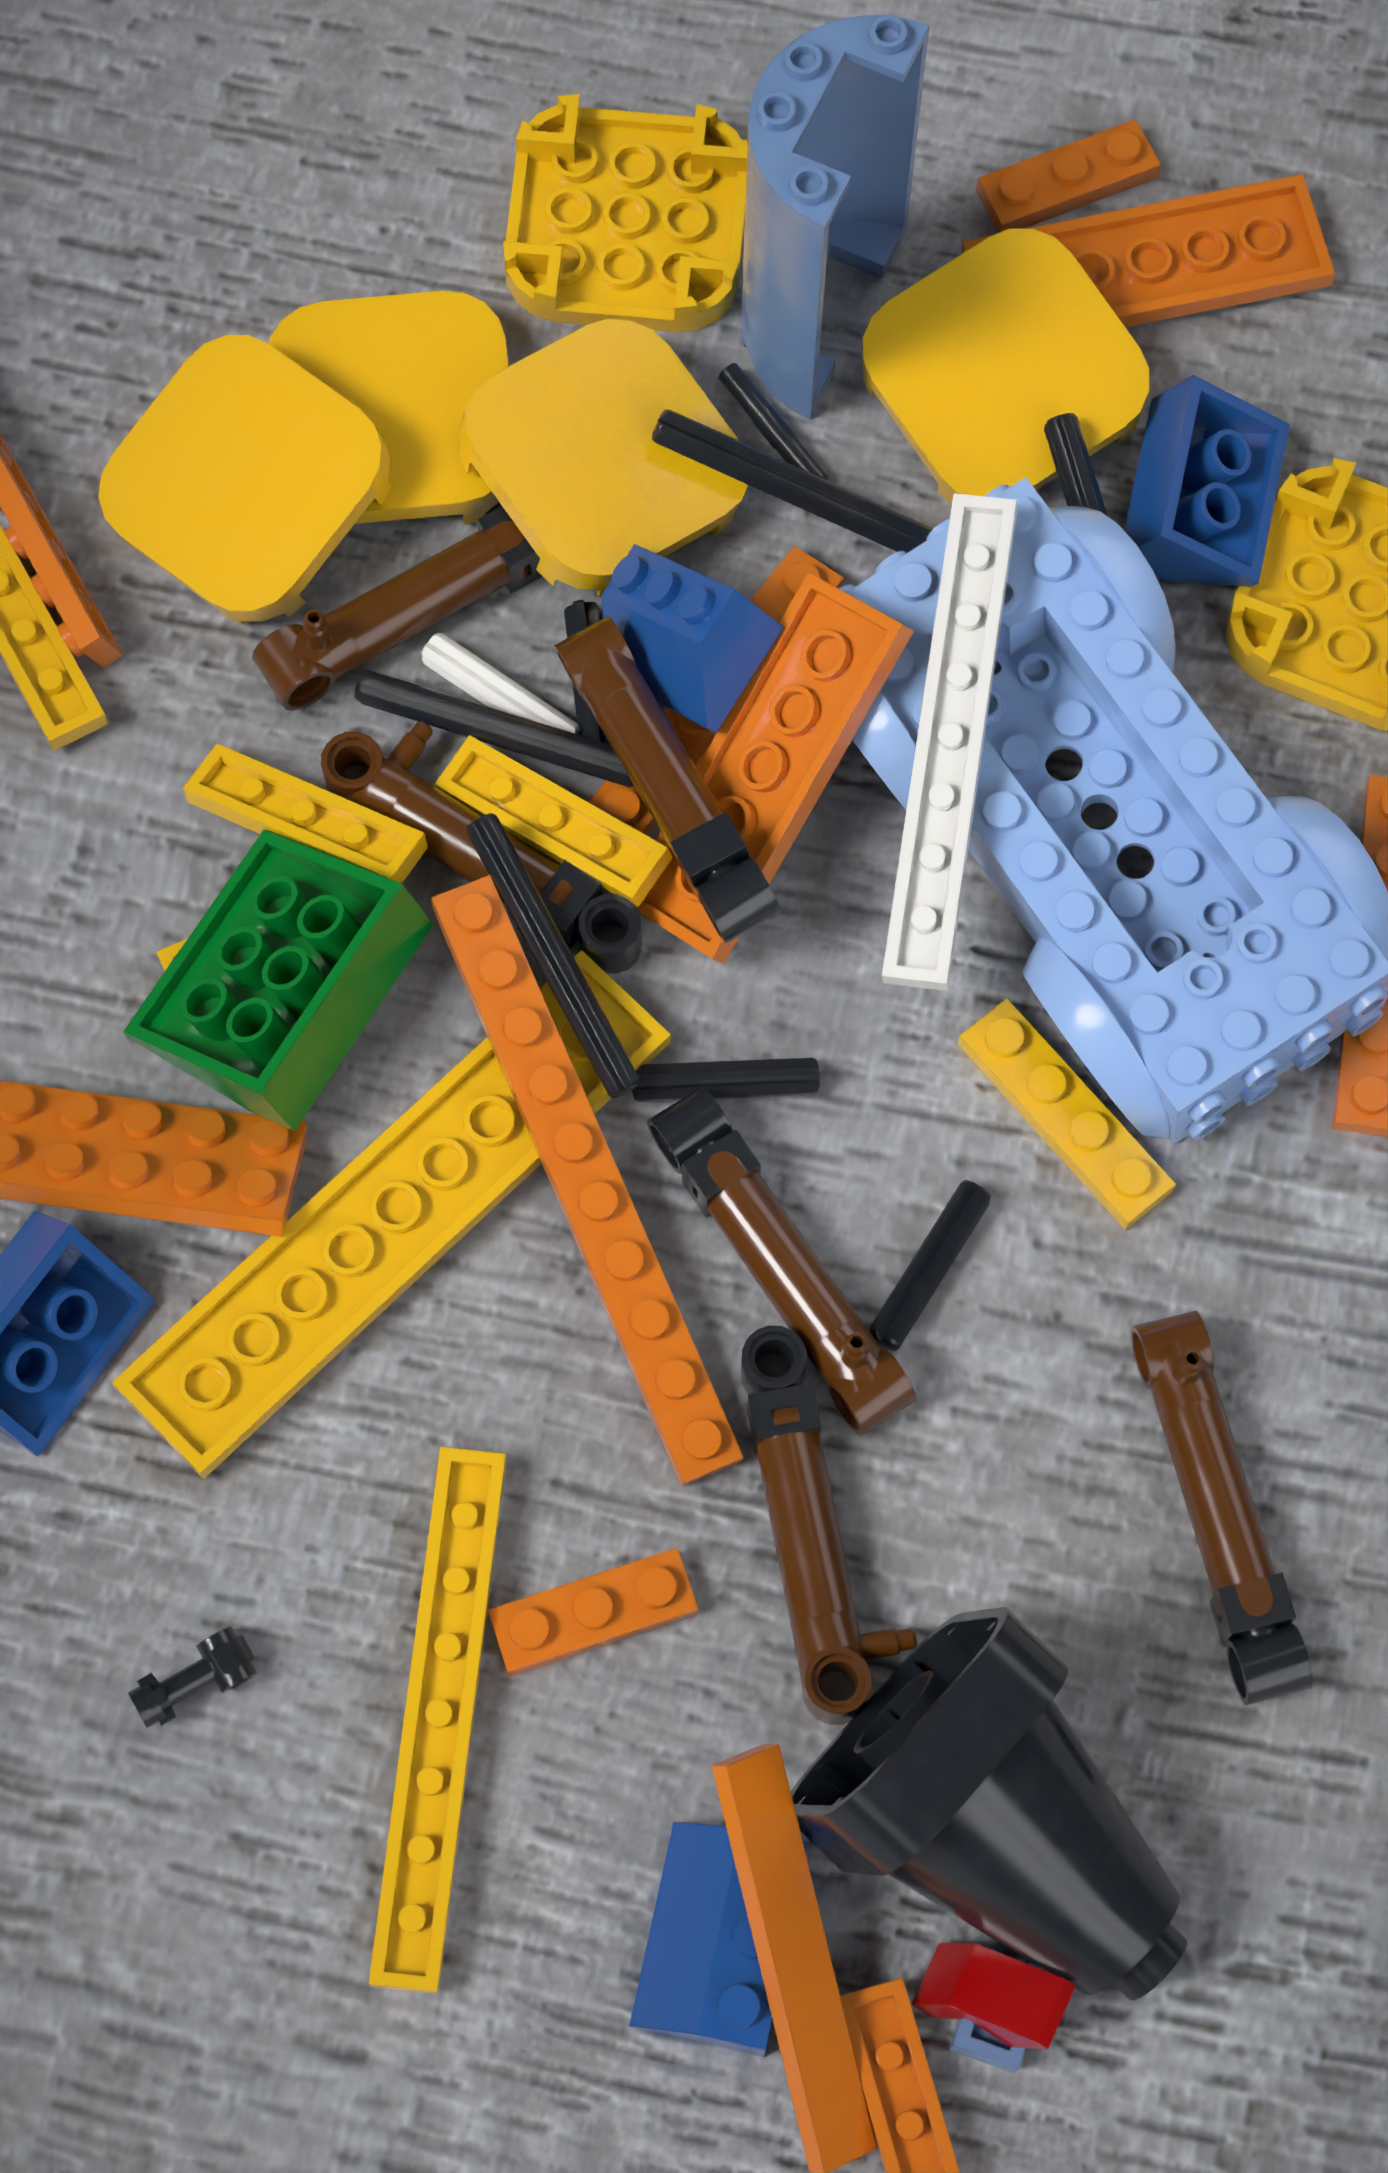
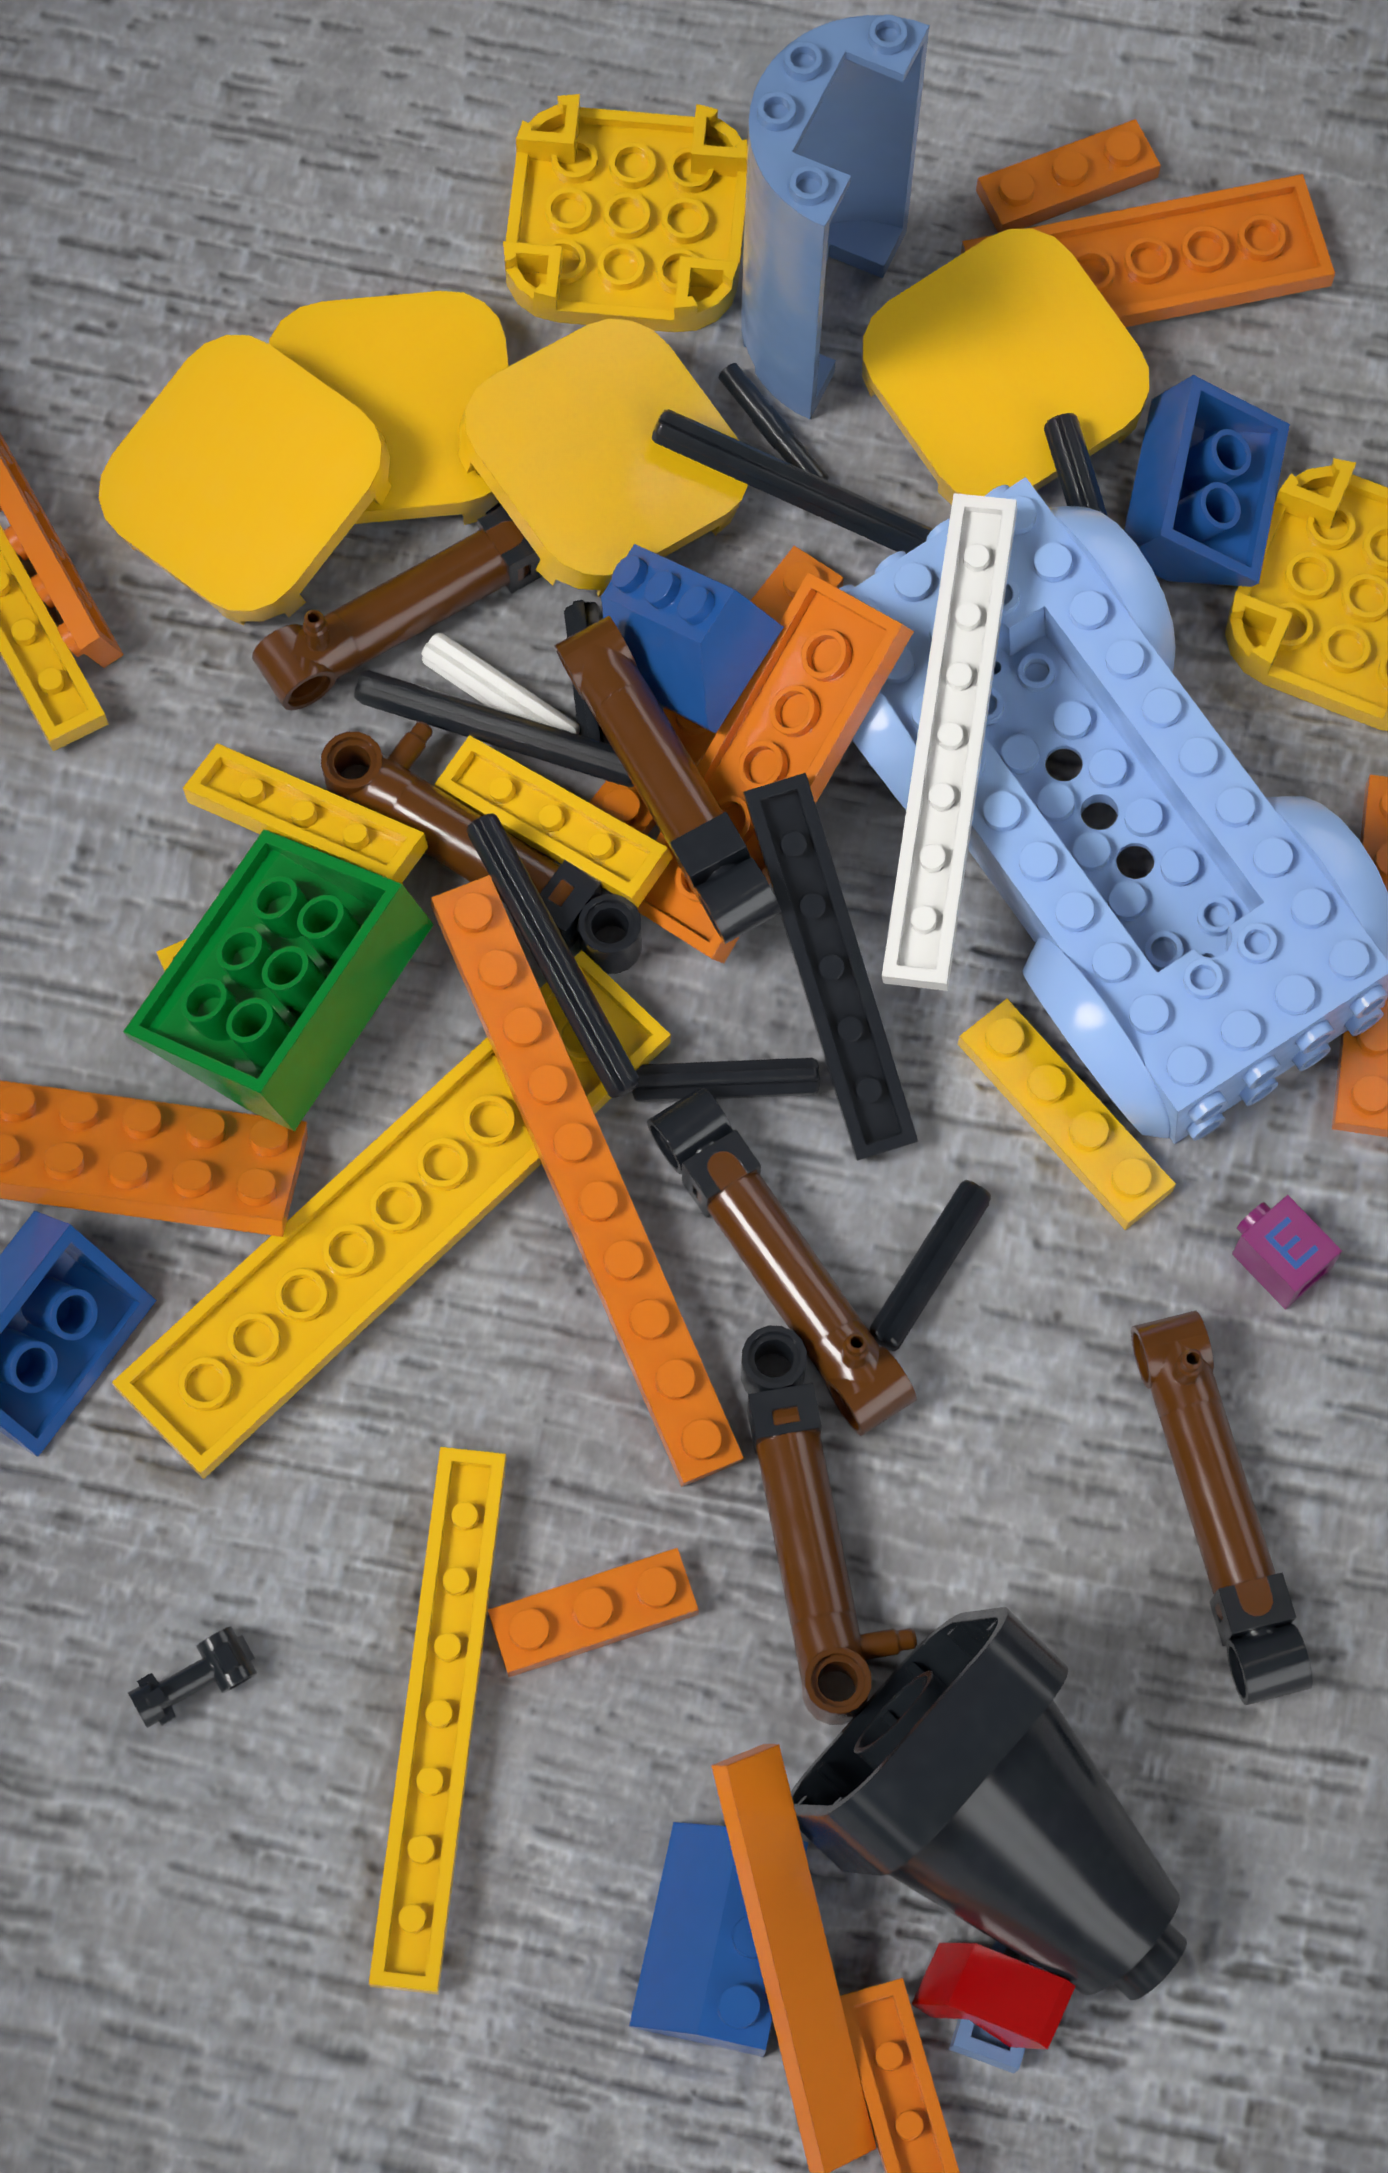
(830, 966): none -> black plate
(1284, 1250): none -> magenta brick

